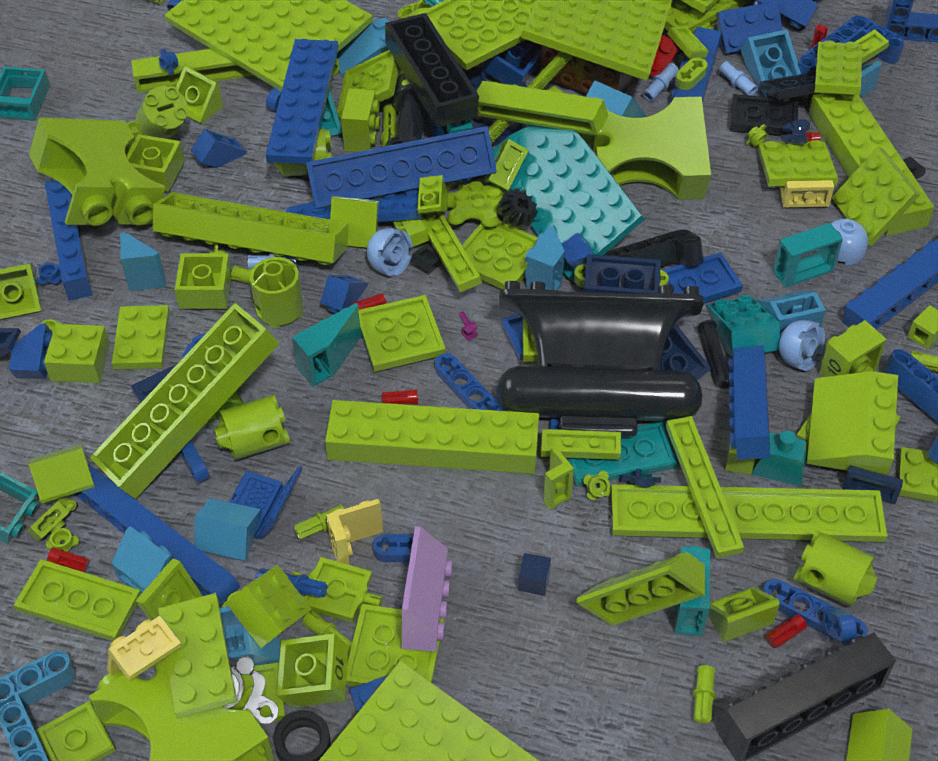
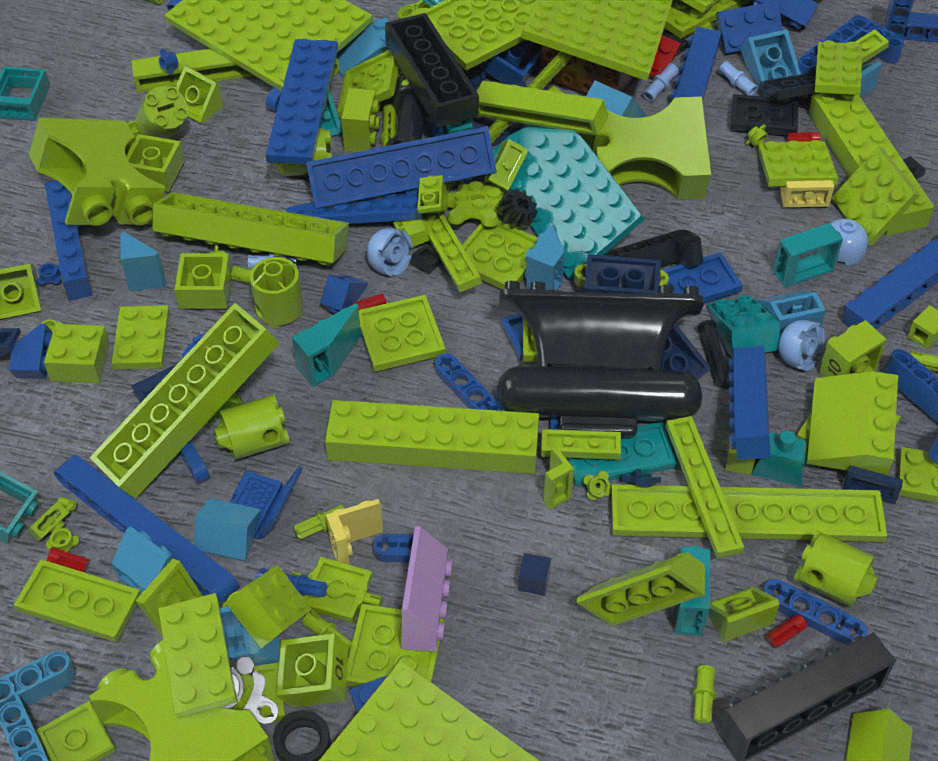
(61, 473): lime slope -> none
(142, 648): light yellow bracket -> none
(216, 149): blue slope -> none
(360, 215): lime tile -> none
(407, 397): red piece -> none
(469, 330): magenta hand -> none
(576, 250): blue slope -> none
(688, 42): lime tile -> none
(688, 77): lime beam -> none
(798, 131): dark blue piece -> none
(819, 34): red piece -> none
(839, 624): blue beam -> none

